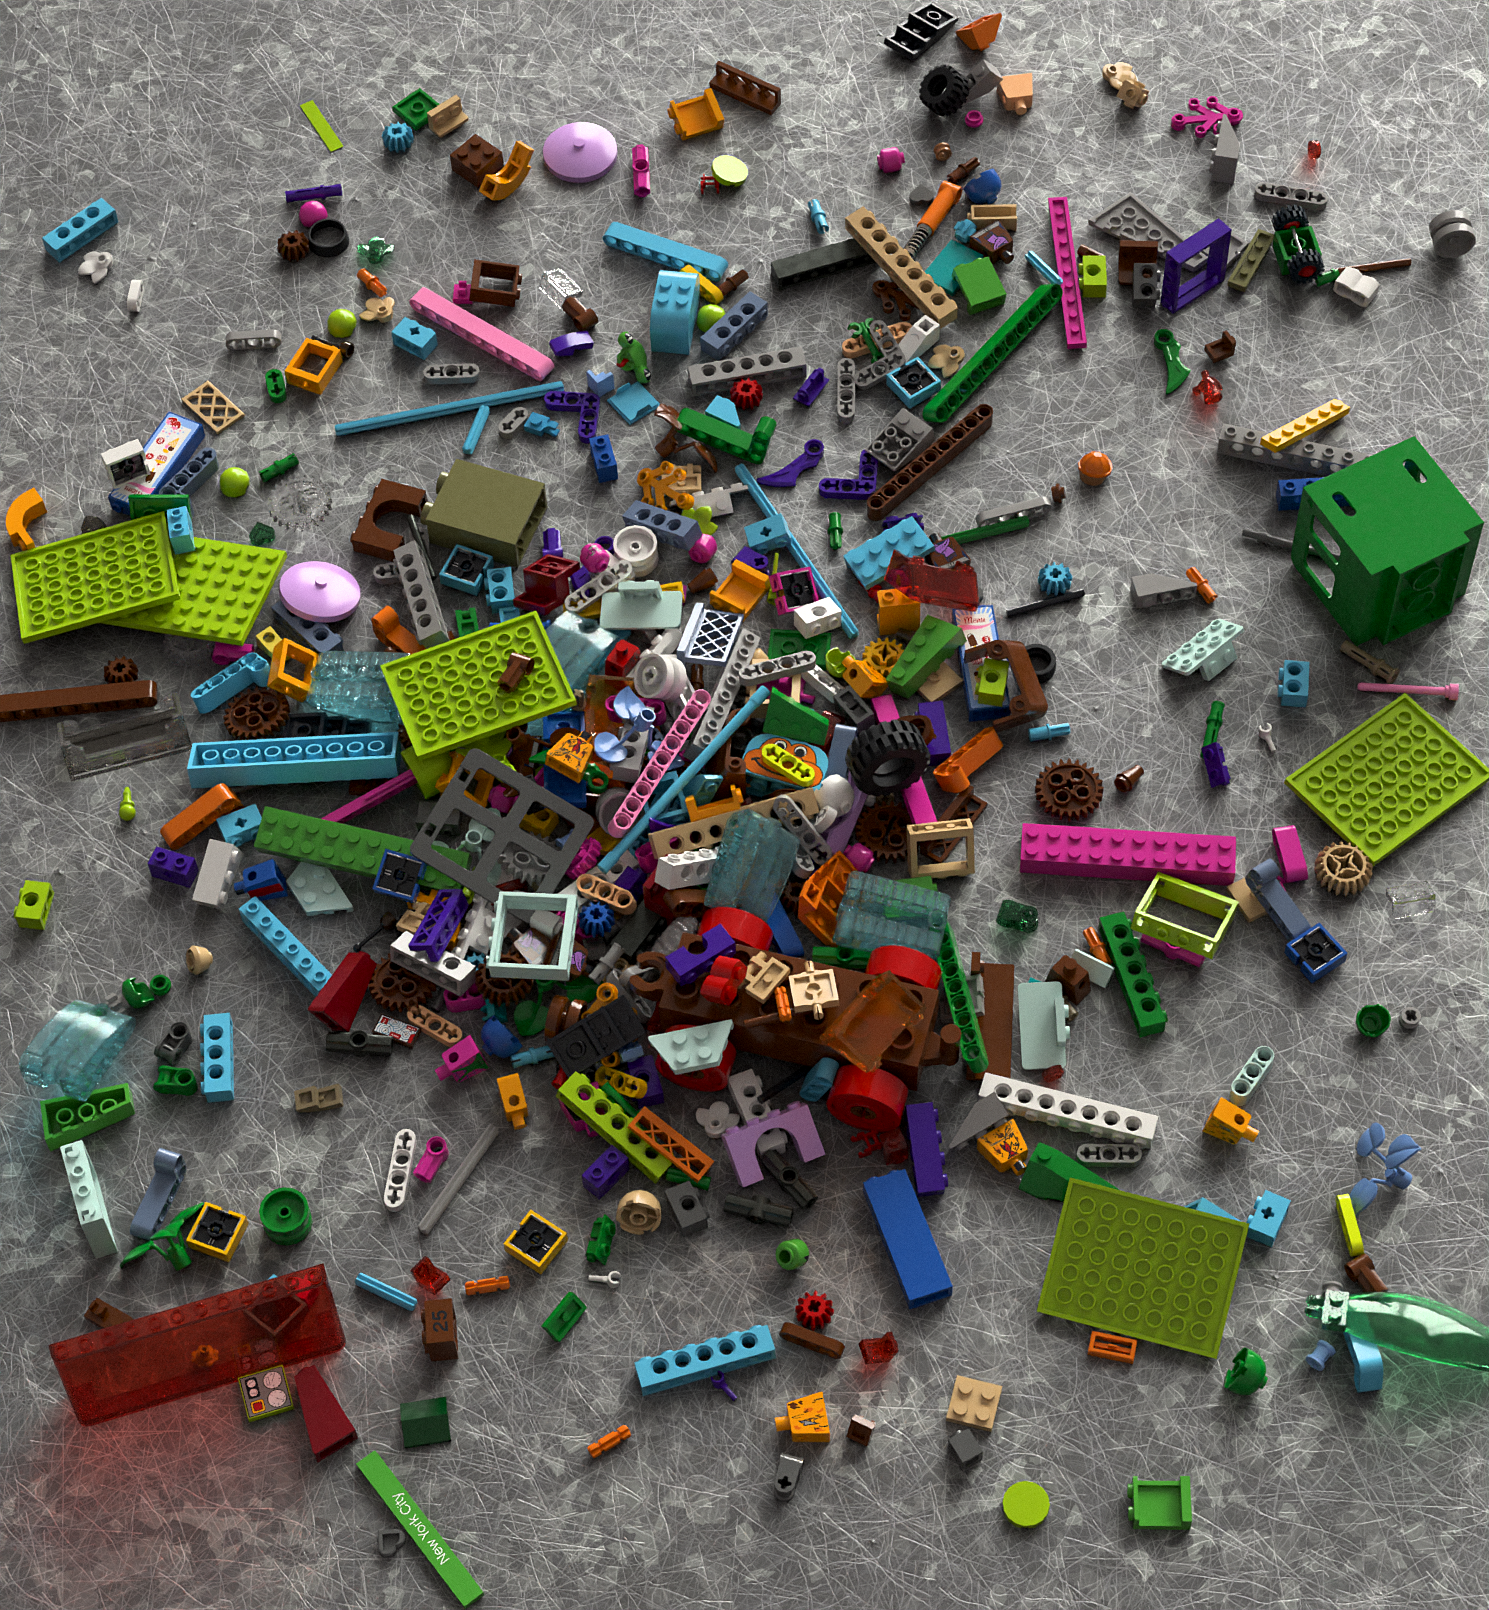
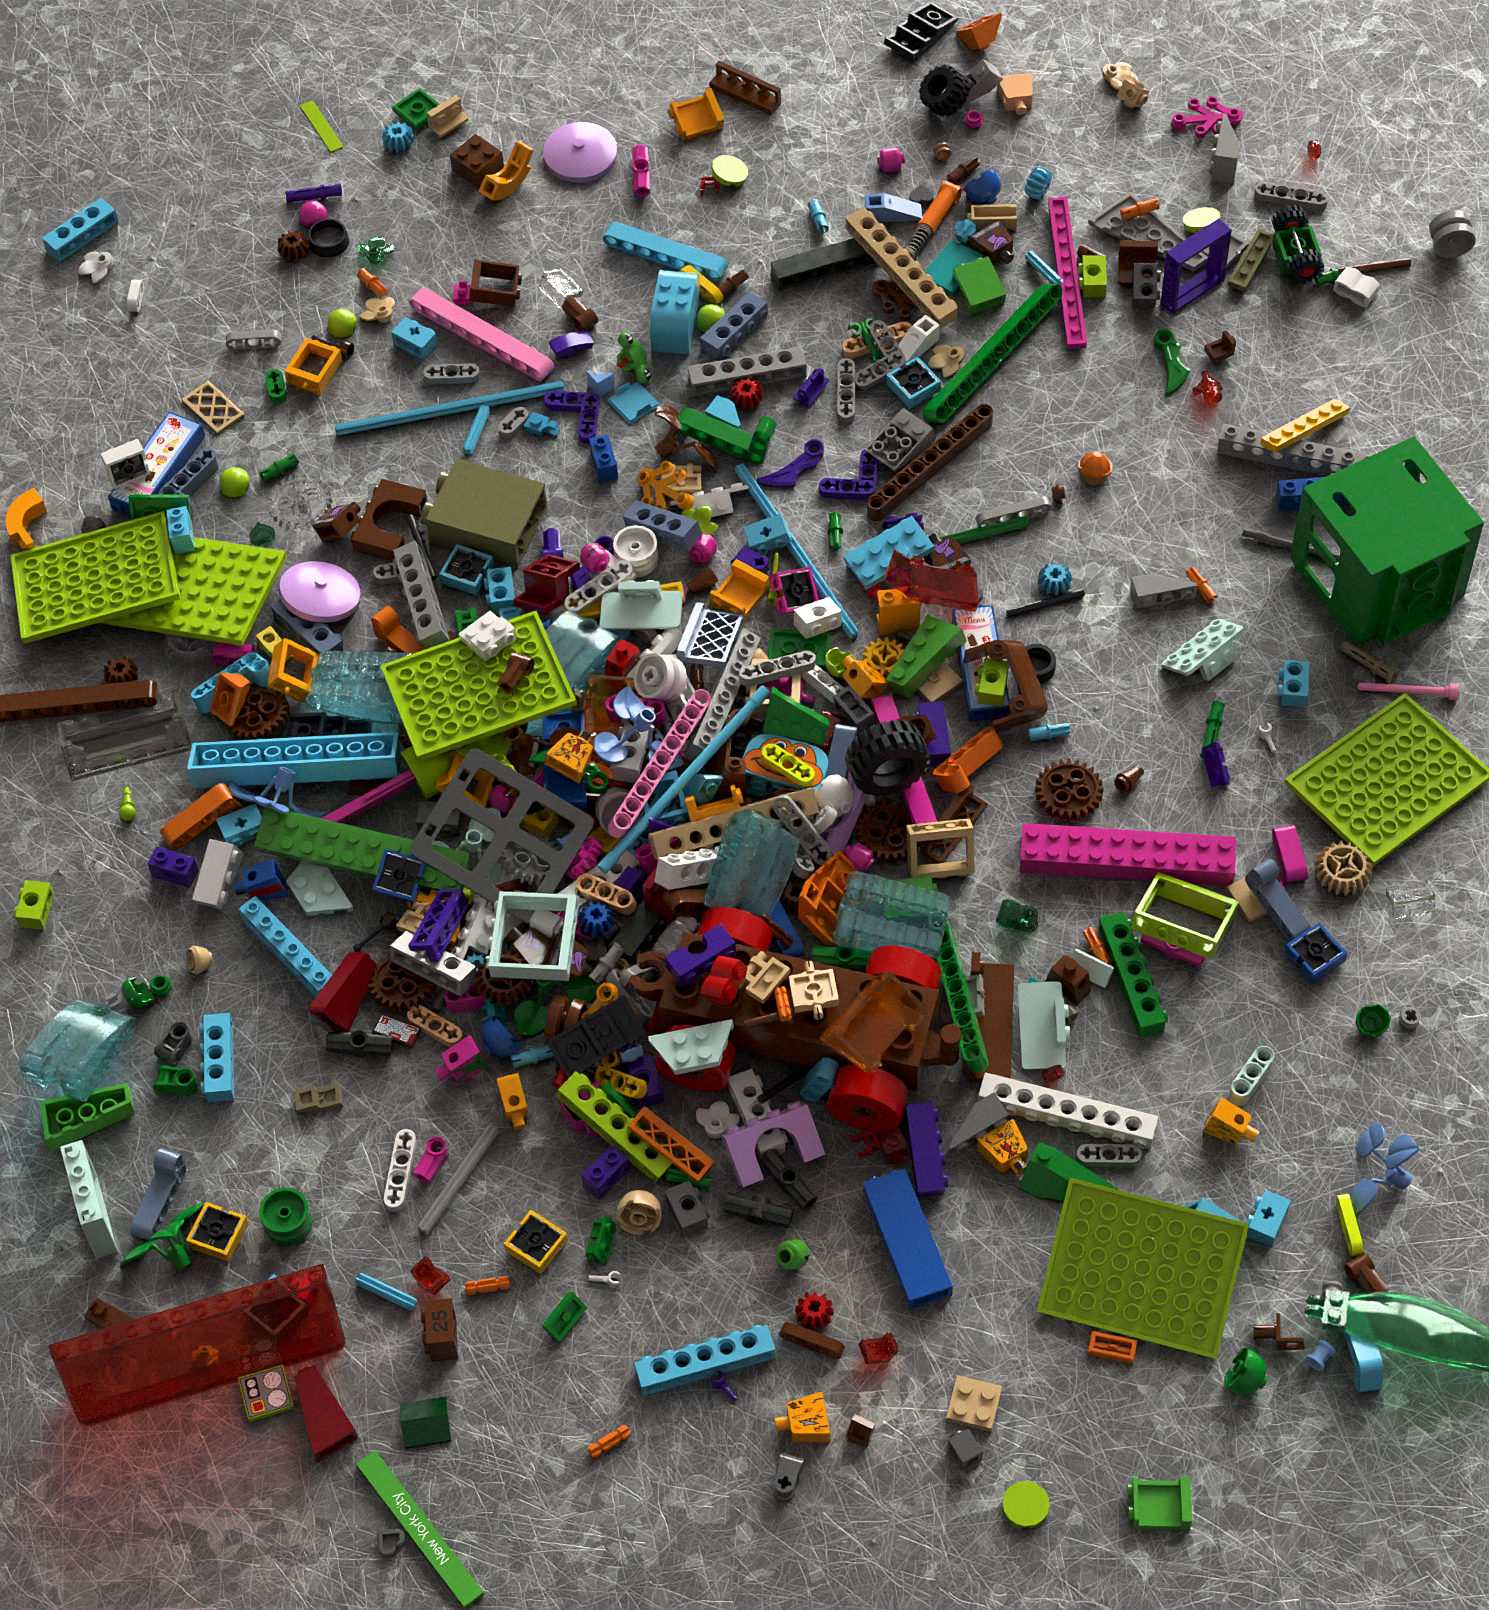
(229, 696): none -> orange slope
(282, 782): none -> medium blue plant
(337, 522): none -> reddish brown torso
(488, 635): none -> white plate
(778, 932): none -> reddish brown axle
(891, 208): none -> medium blue slope
(1038, 183): none -> medium azure gear
(1139, 209): none -> orange pin
(1200, 218): none -> tile
(1275, 1332): none -> reddish brown bracket

